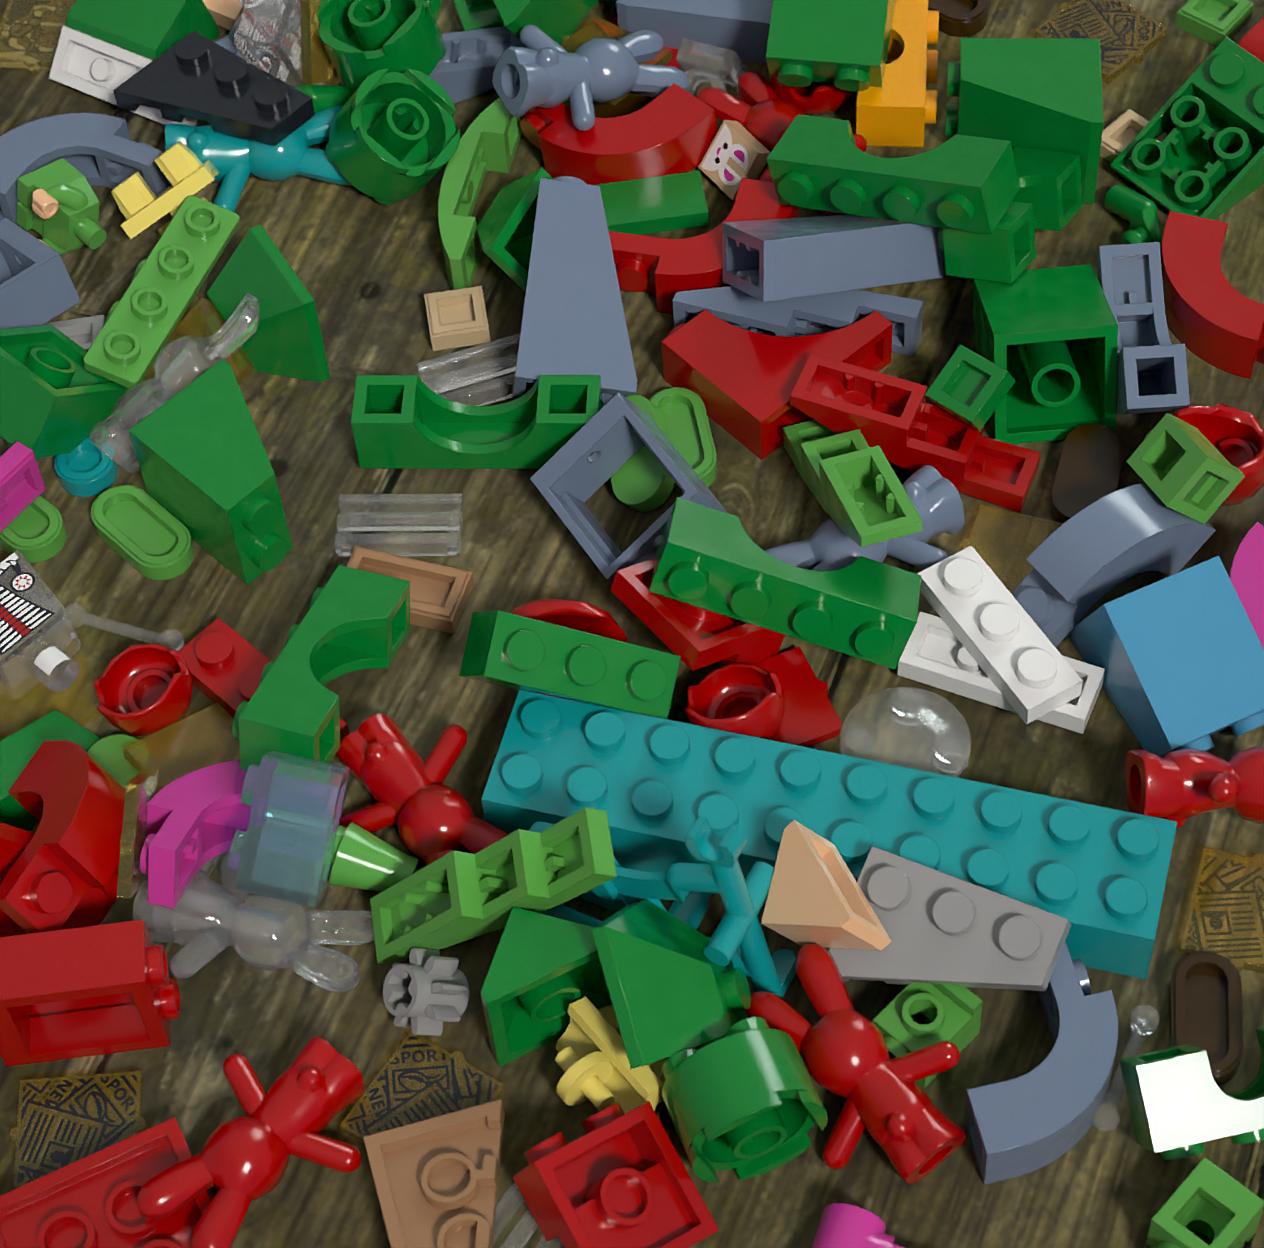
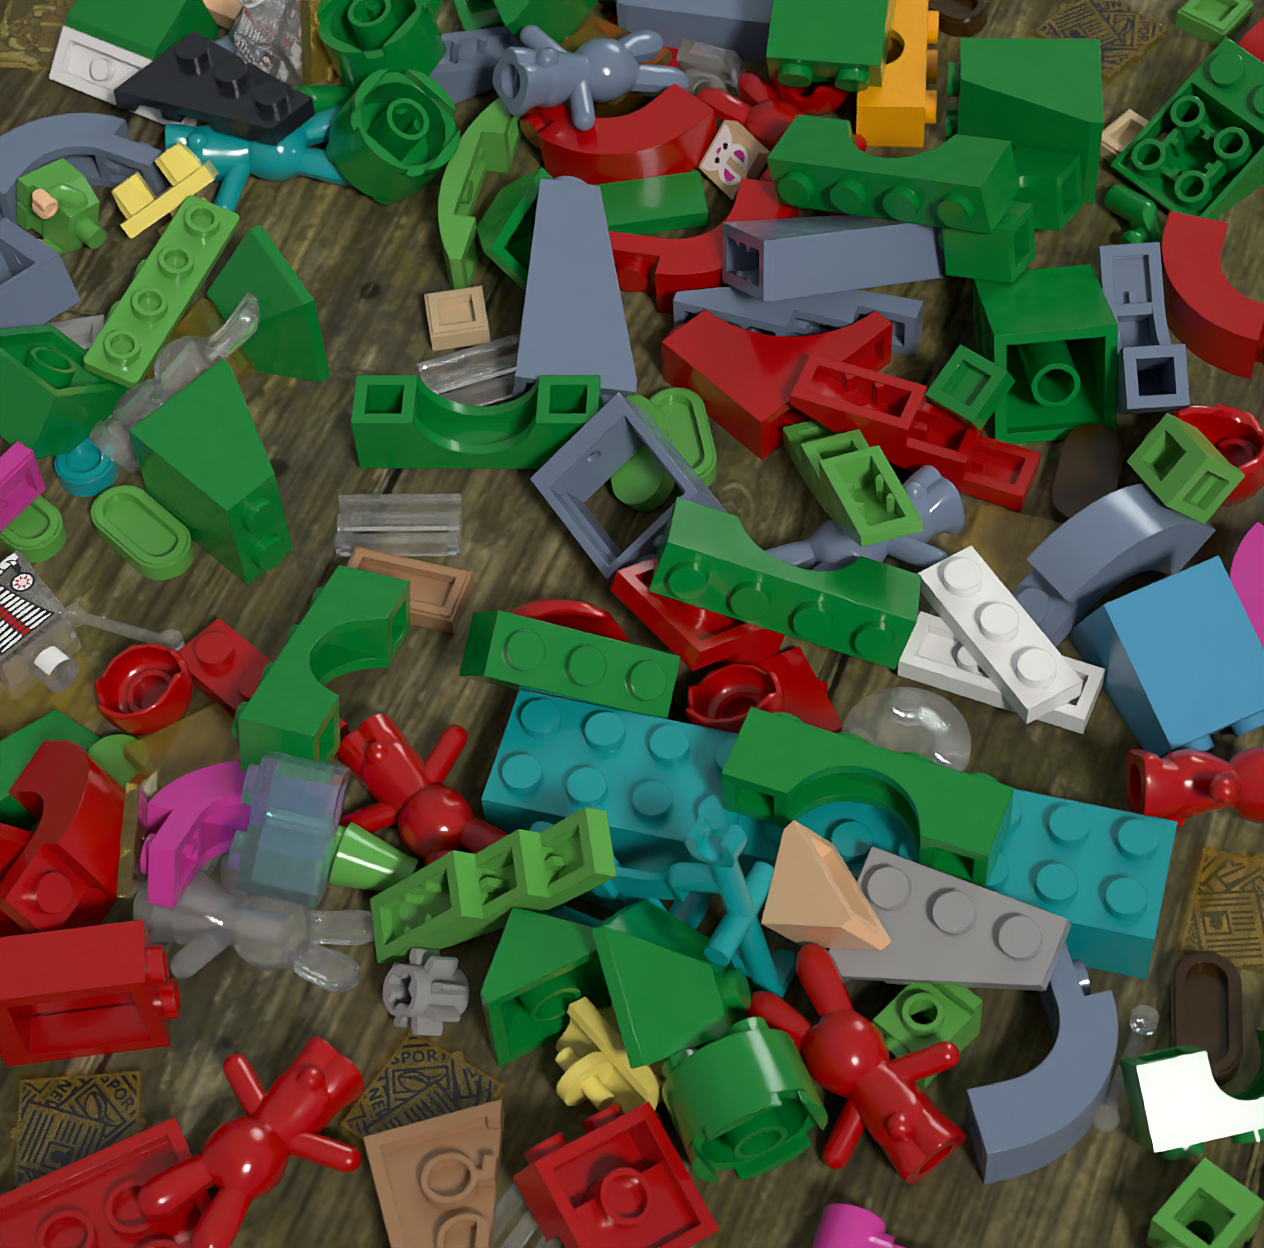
(790, 768): none -> green arch

